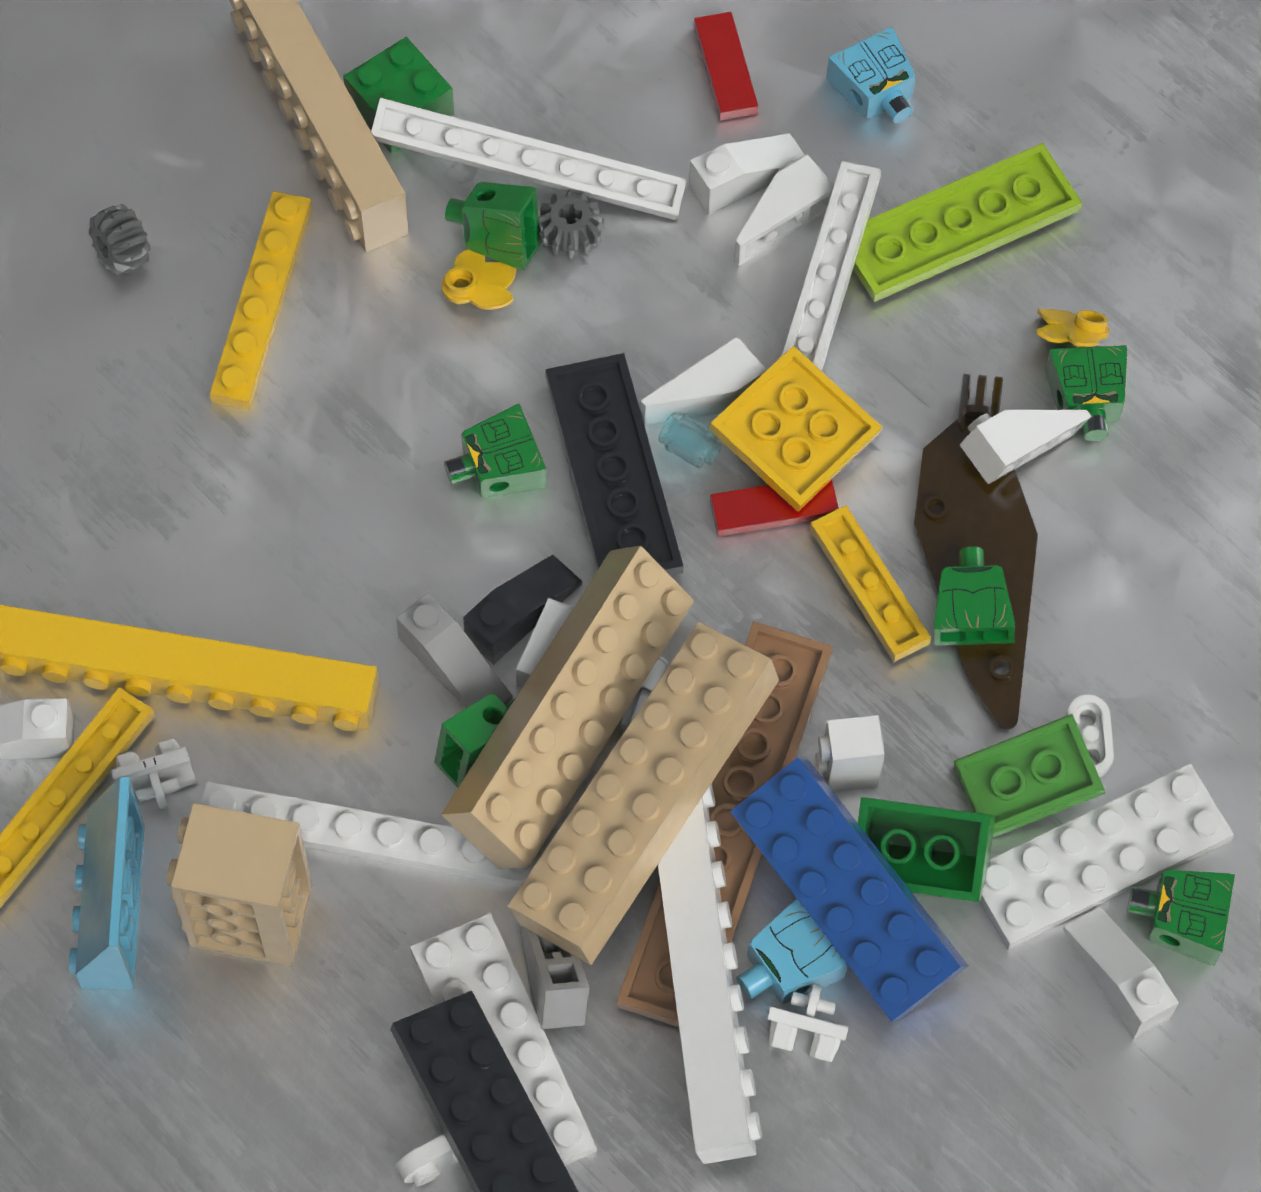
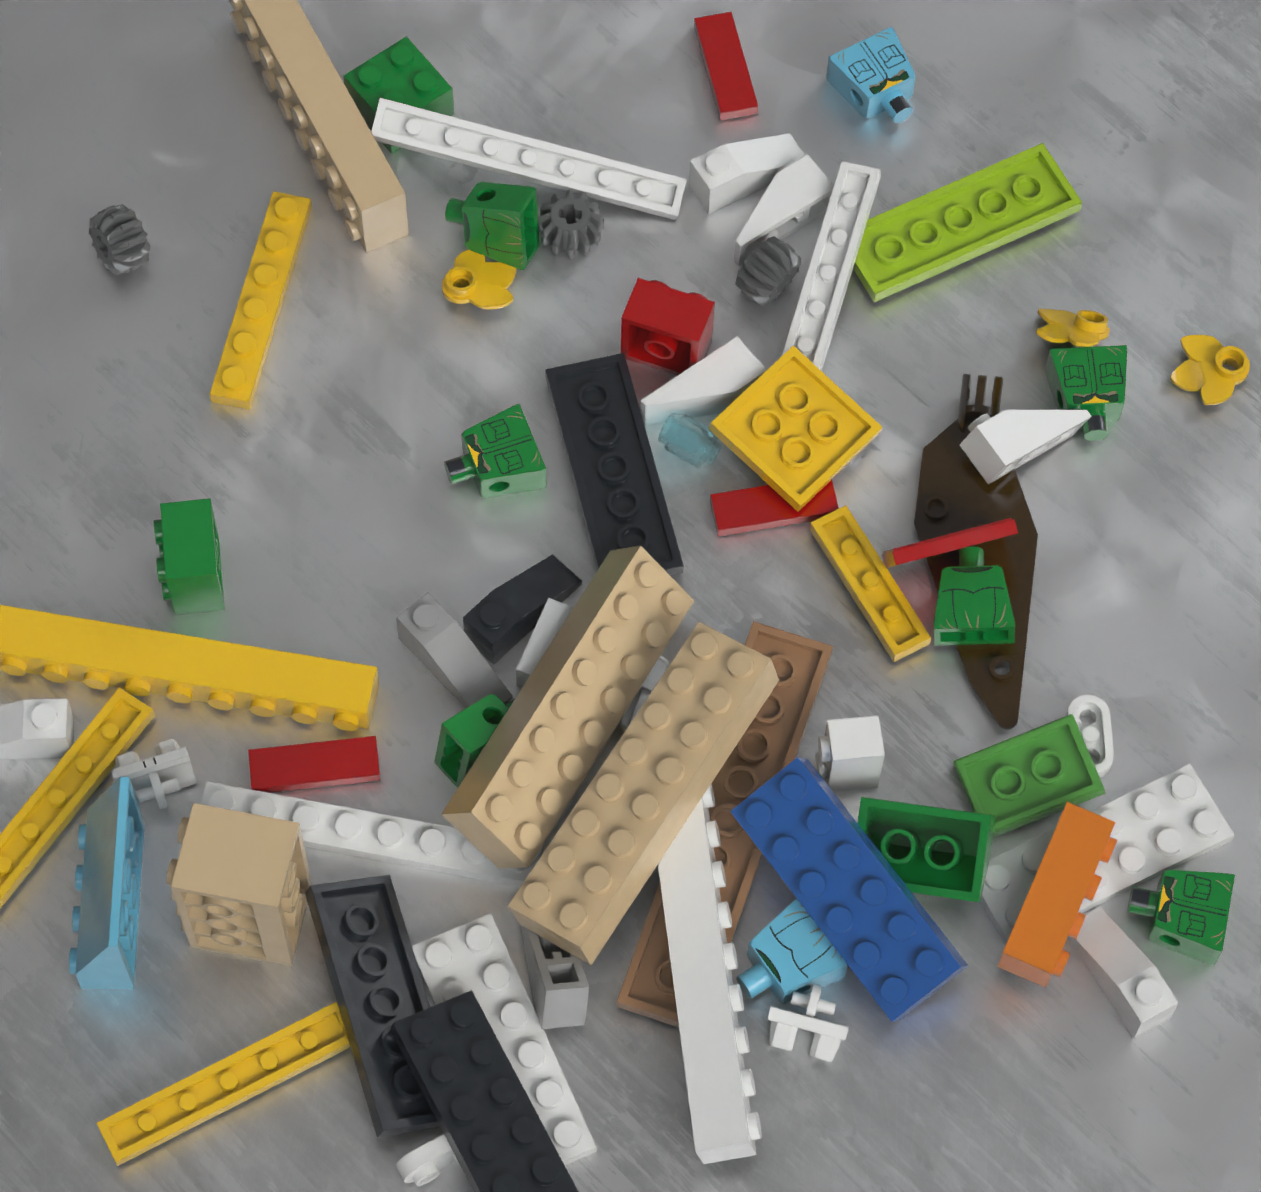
(189, 556): none -> green brick
(224, 1084): none -> yellow plate
(314, 764): none -> red tile
(373, 986): none -> black plate
(666, 327): none -> red brick
(768, 271): none -> dark grey gear
(949, 542): none -> red tile
(1057, 894): none -> orange brick
(1205, 368): none -> yellow plate

